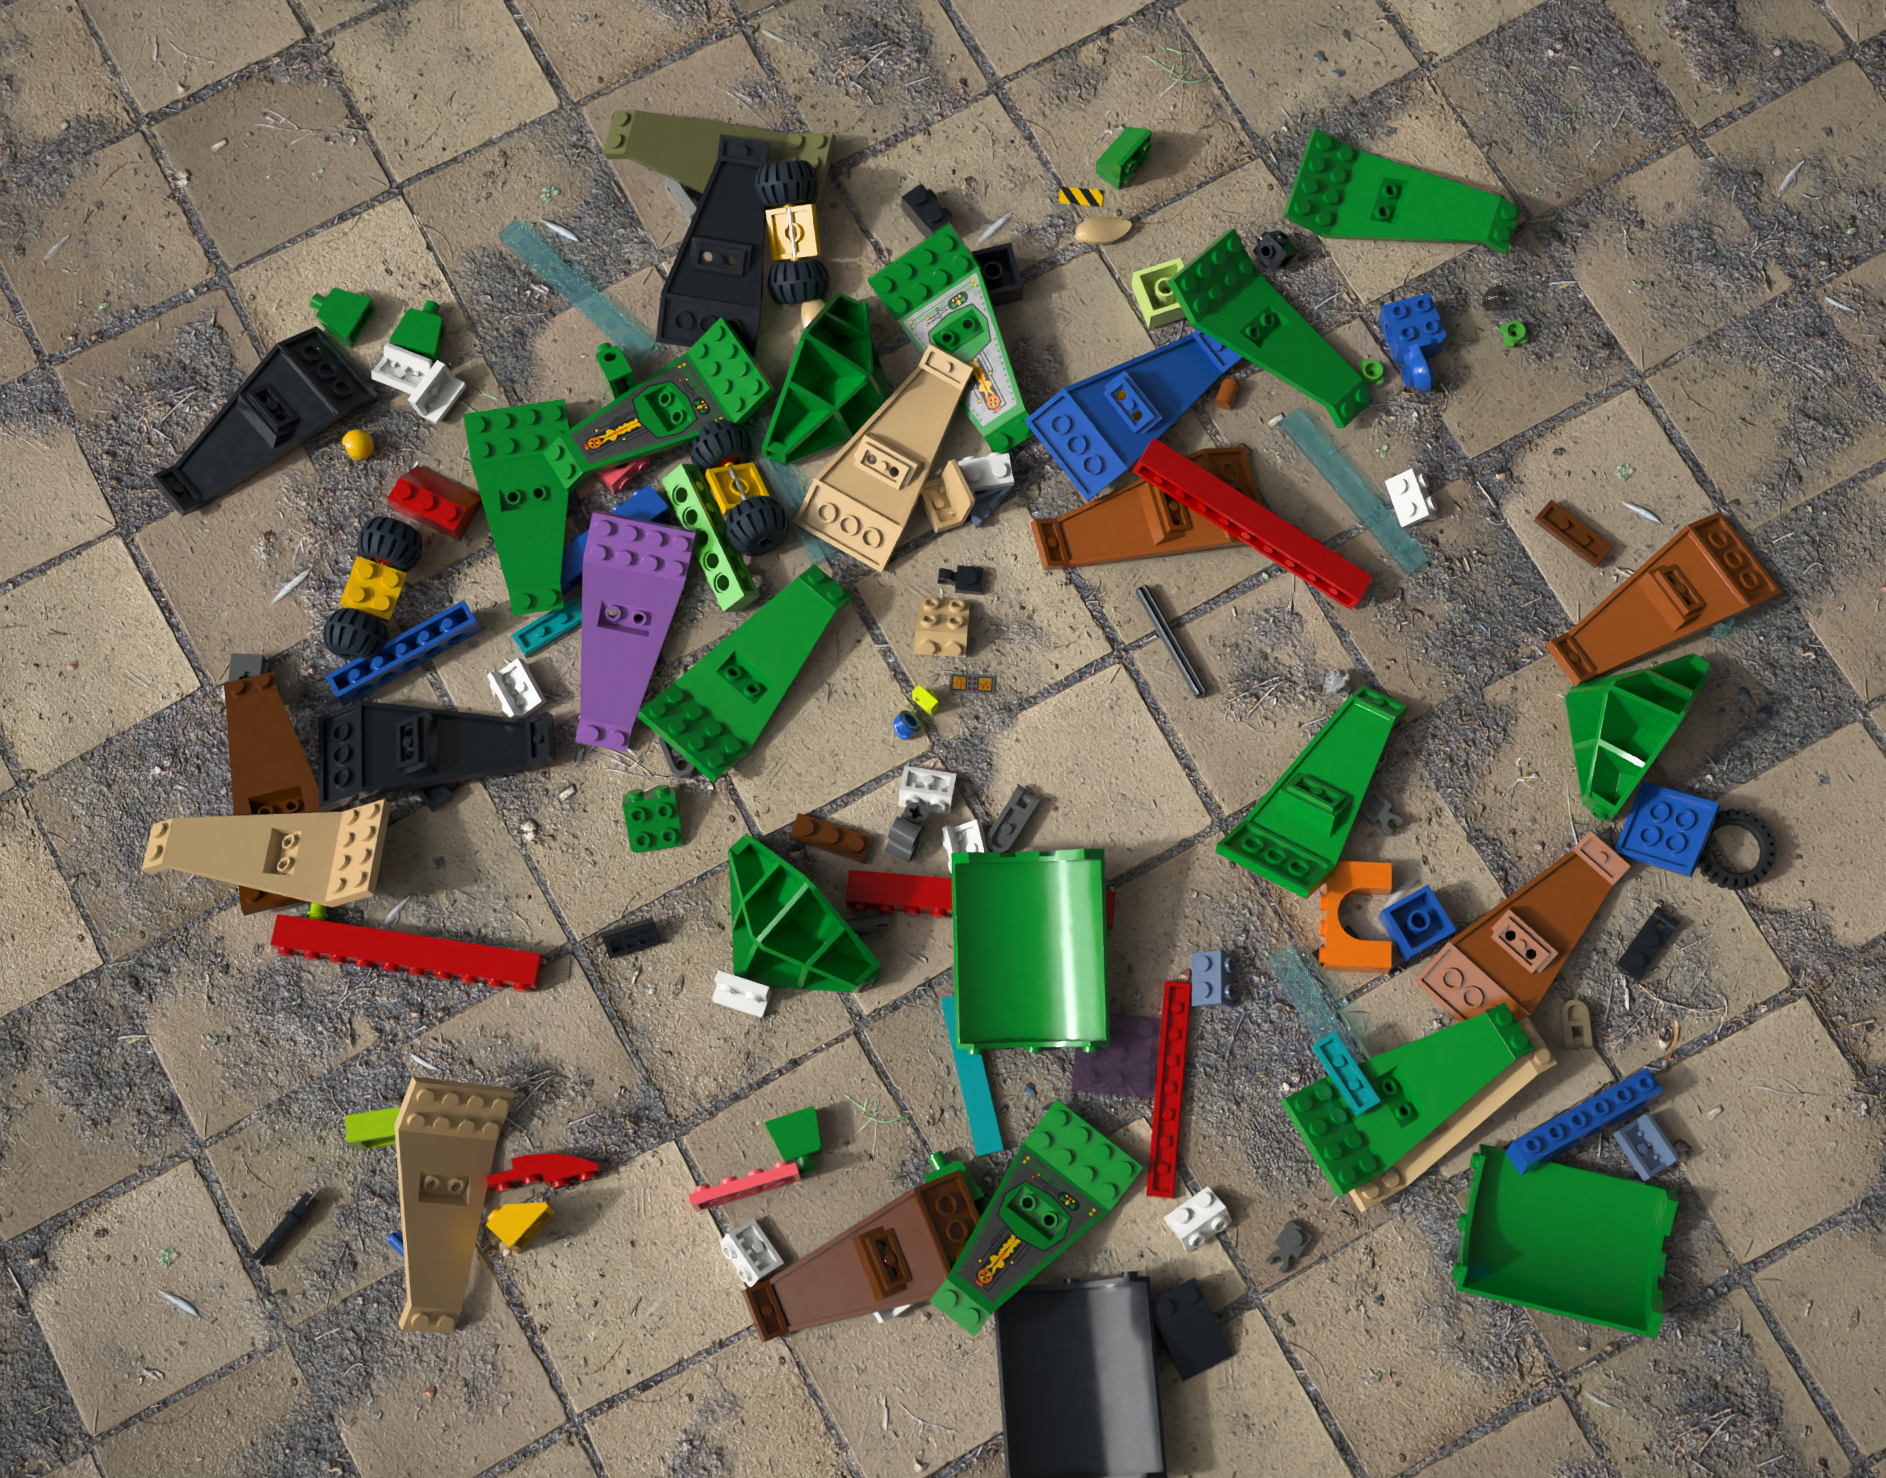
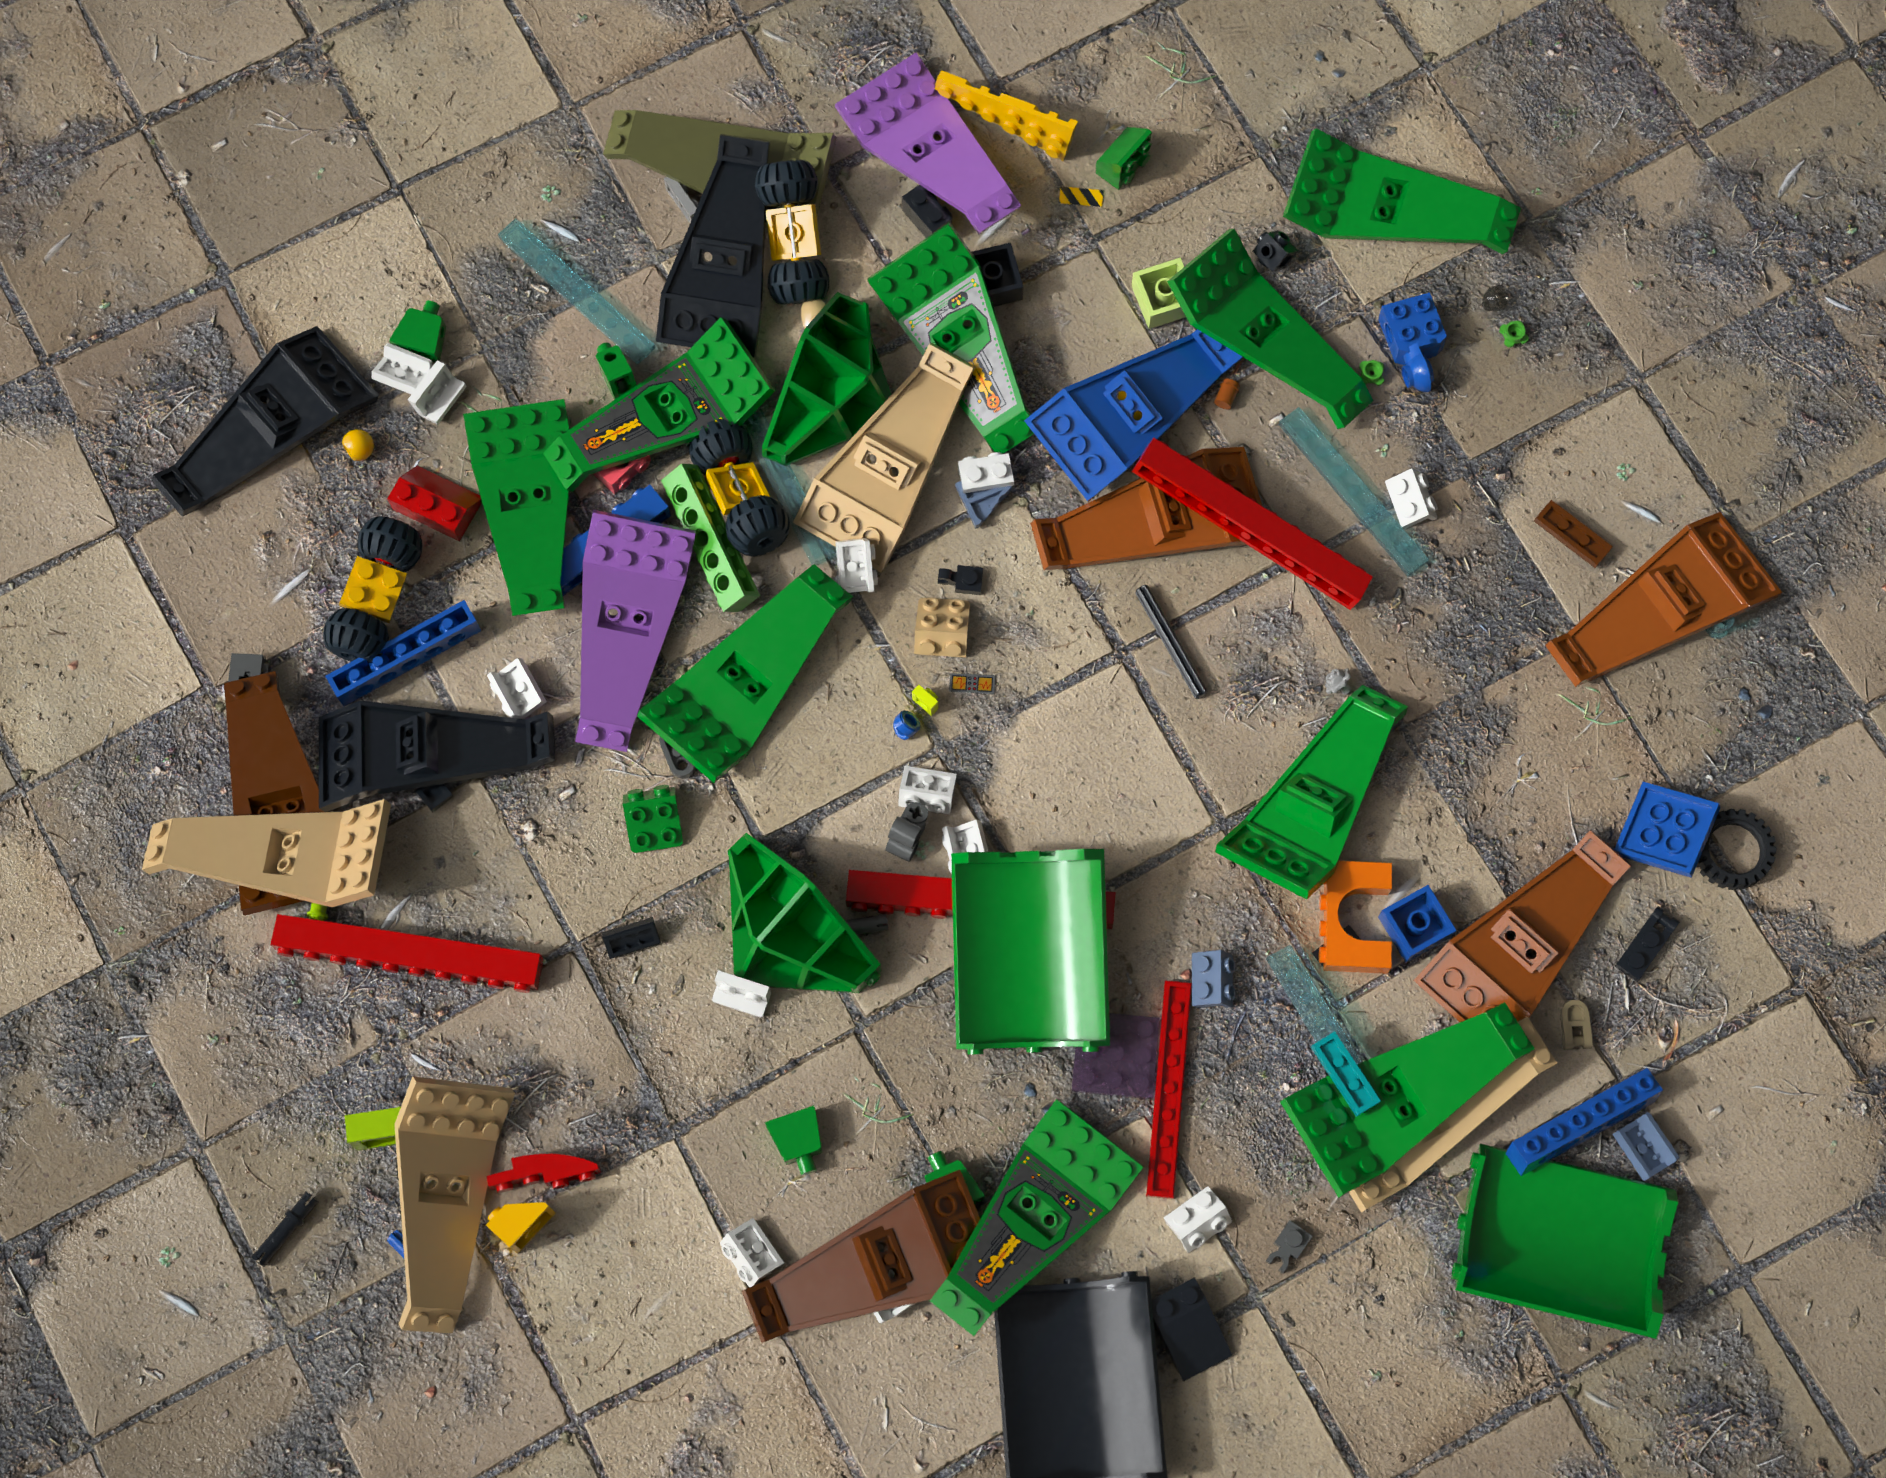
(343, 314): green torso -> none
(549, 627): teal tile -> none
(734, 1189): coral plate -> none
(831, 838): reddish brown plate -> none
(855, 565): none -> white bracket
(904, 113): none -> medium lavender wing
(947, 498): tan bracket -> none
(974, 1090): teal tile -> none
(1011, 114): none -> yellow wing
(1012, 821): dark grey plate -> none
(1102, 230): tan arm -> none
(1376, 809): dark grey plate -> none
(1624, 724): green panel -> none

